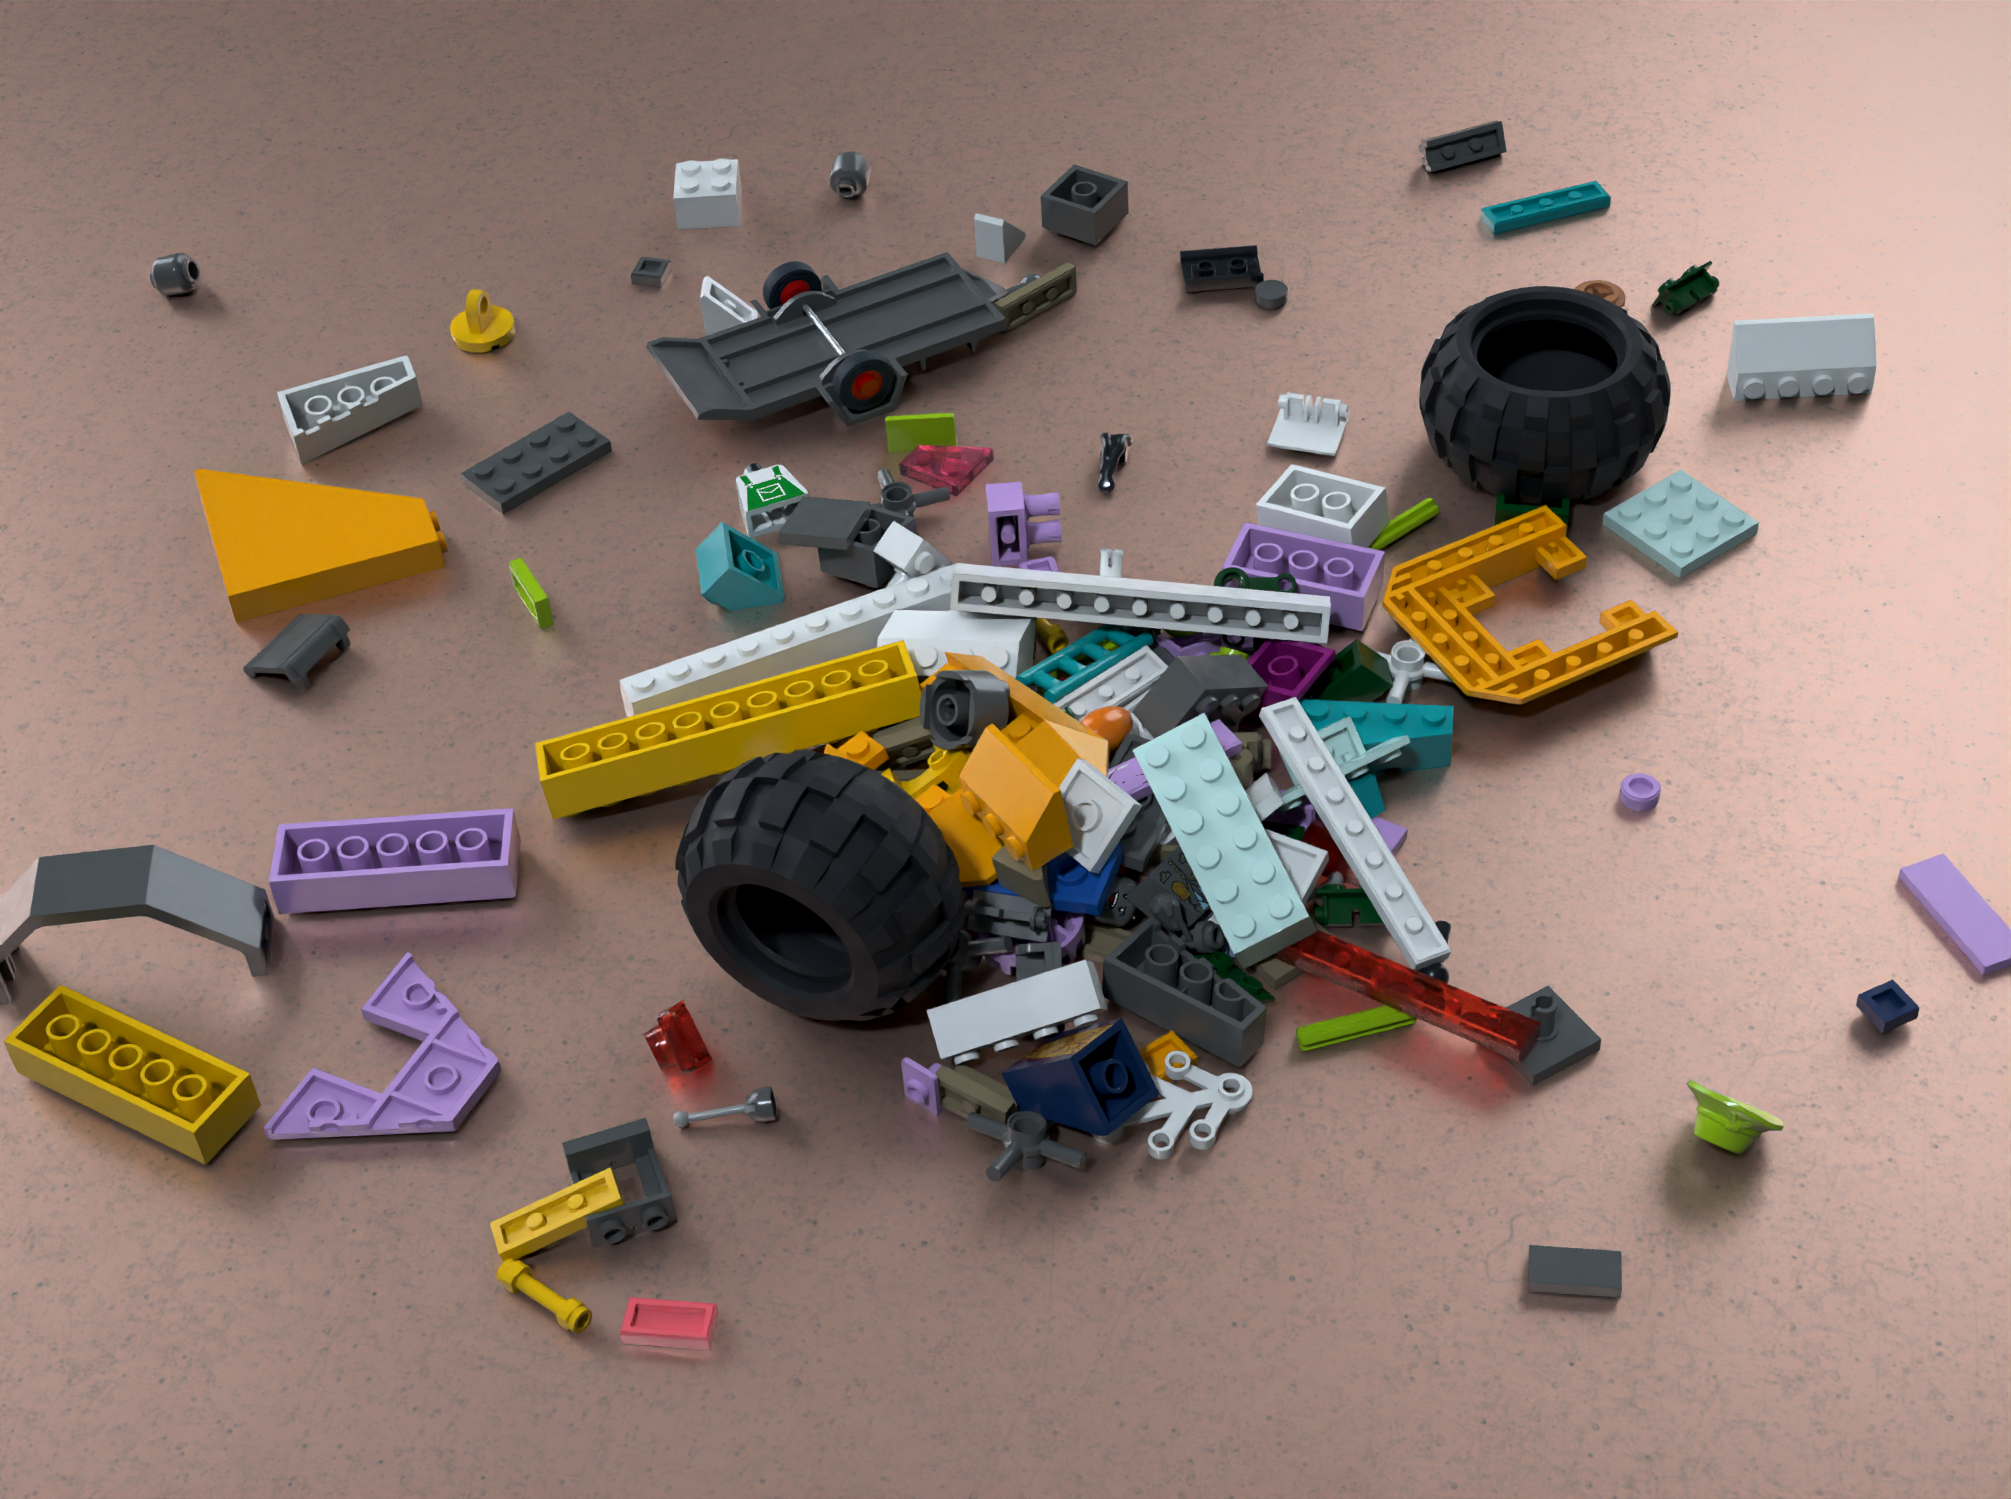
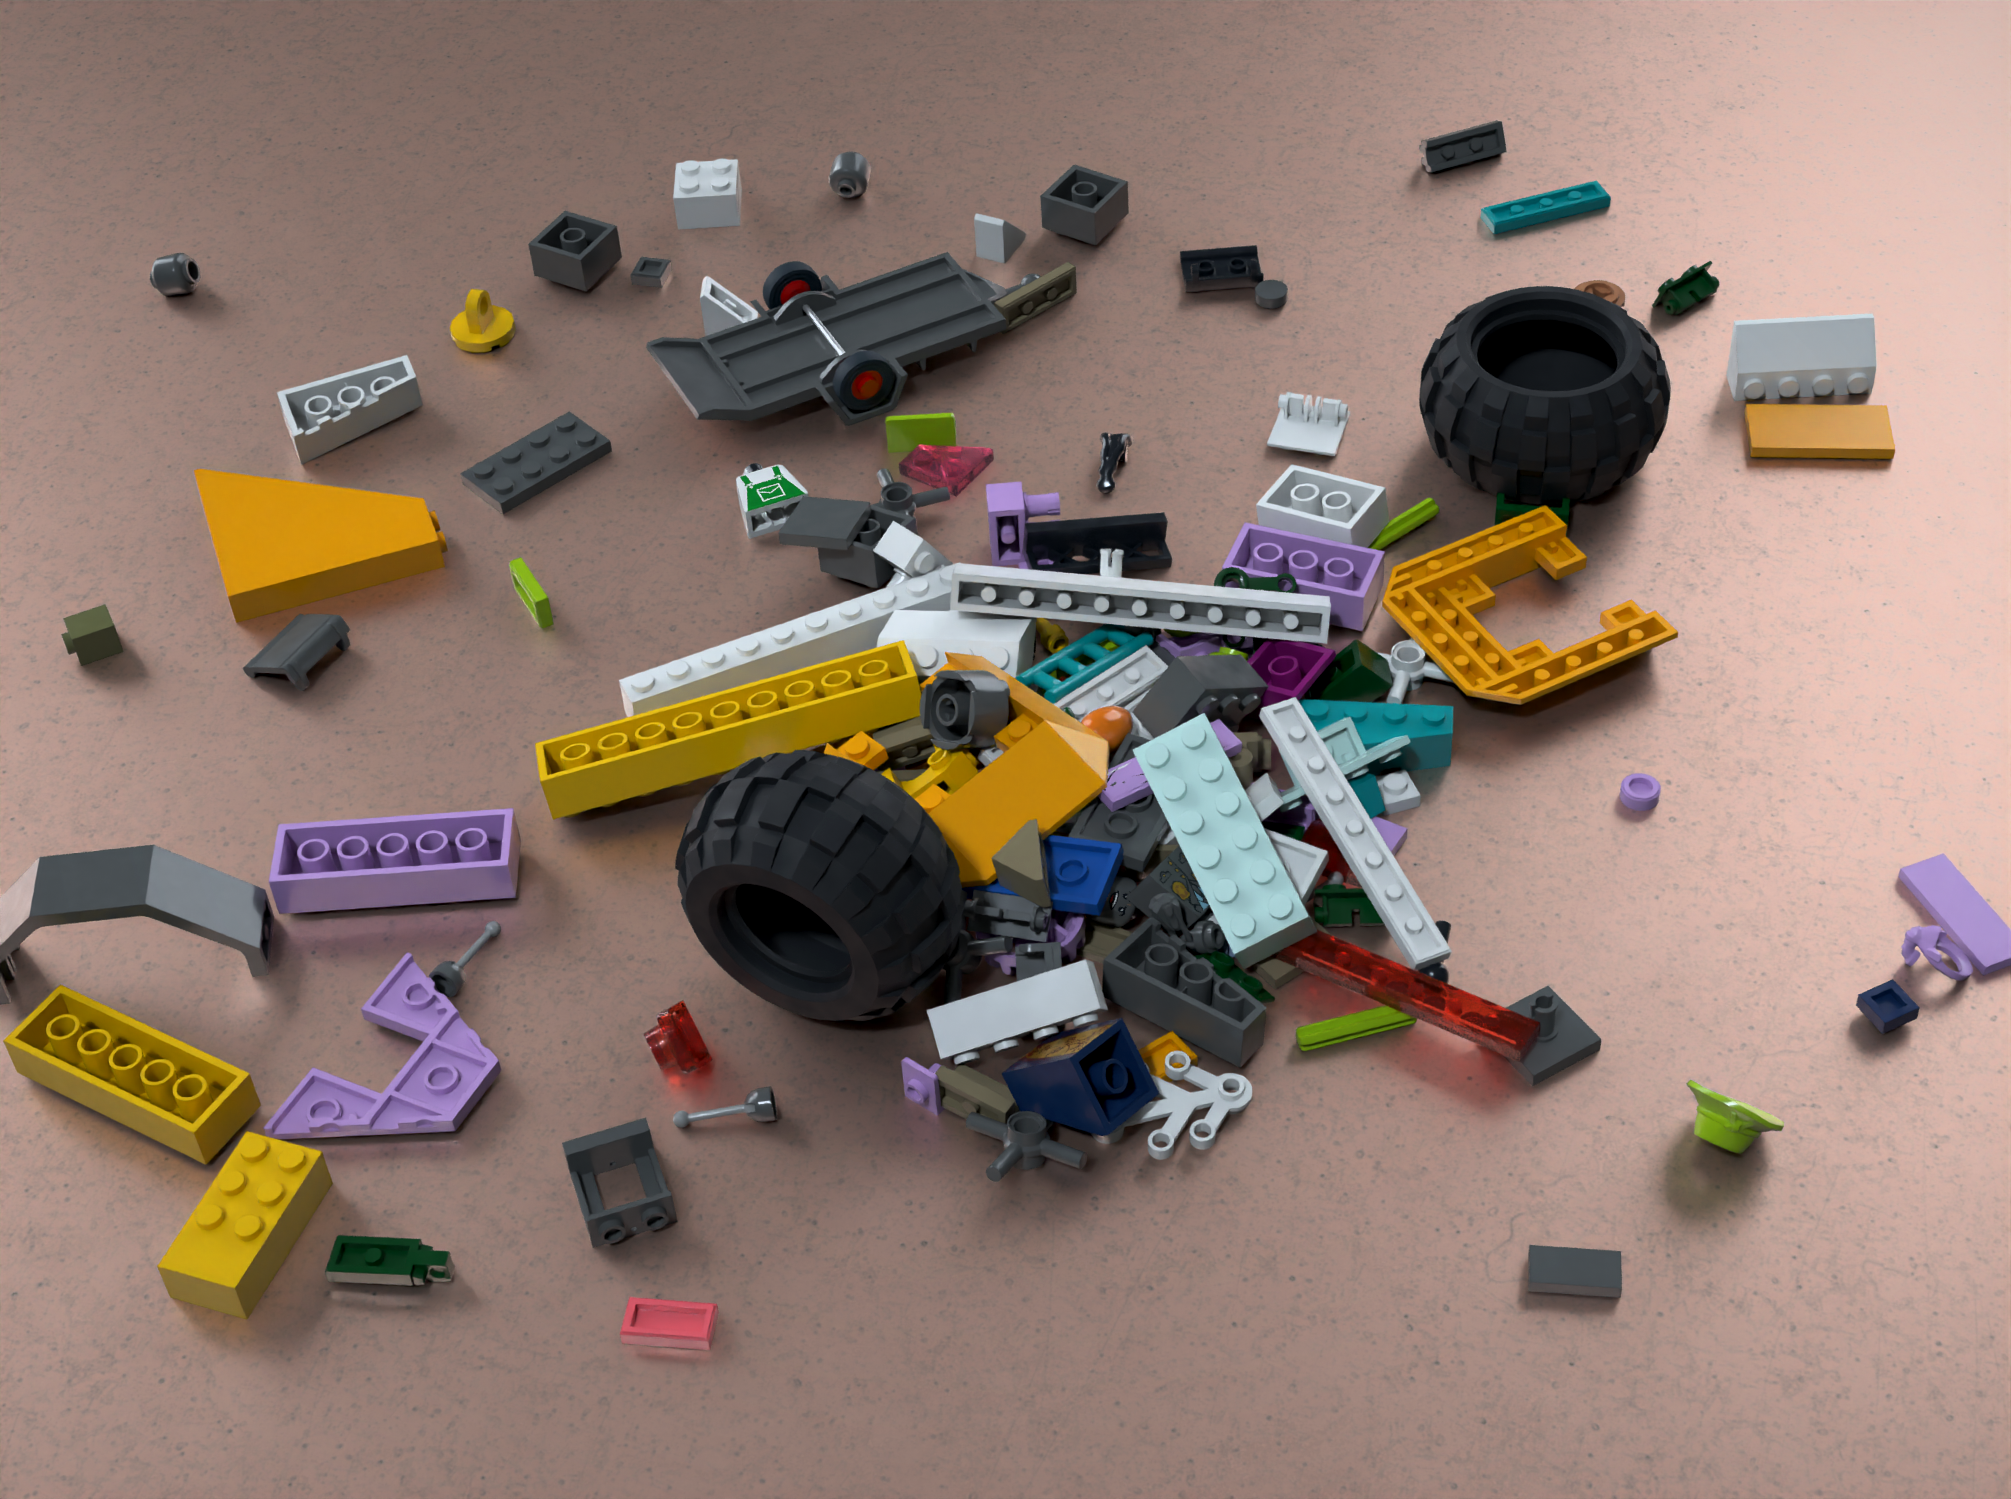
(91, 635): none -> olive brick
(245, 1225): none -> yellow brick
(387, 1261): none -> dark green hinge
(450, 975): none -> dark grey hinge
(555, 1215): yellow plate -> none
(570, 1313): yellow bar -> none
(575, 250): none -> dark grey brick
(738, 570): teal slope -> none
(1015, 800): light orange slope -> none
(1085, 537): none -> black fence
(1095, 813): white tile -> none
(1398, 792): none -> white plate
(1680, 523): light aqua plate -> none
(1819, 431): none -> light orange tile
(1929, 940): none -> lavender piece

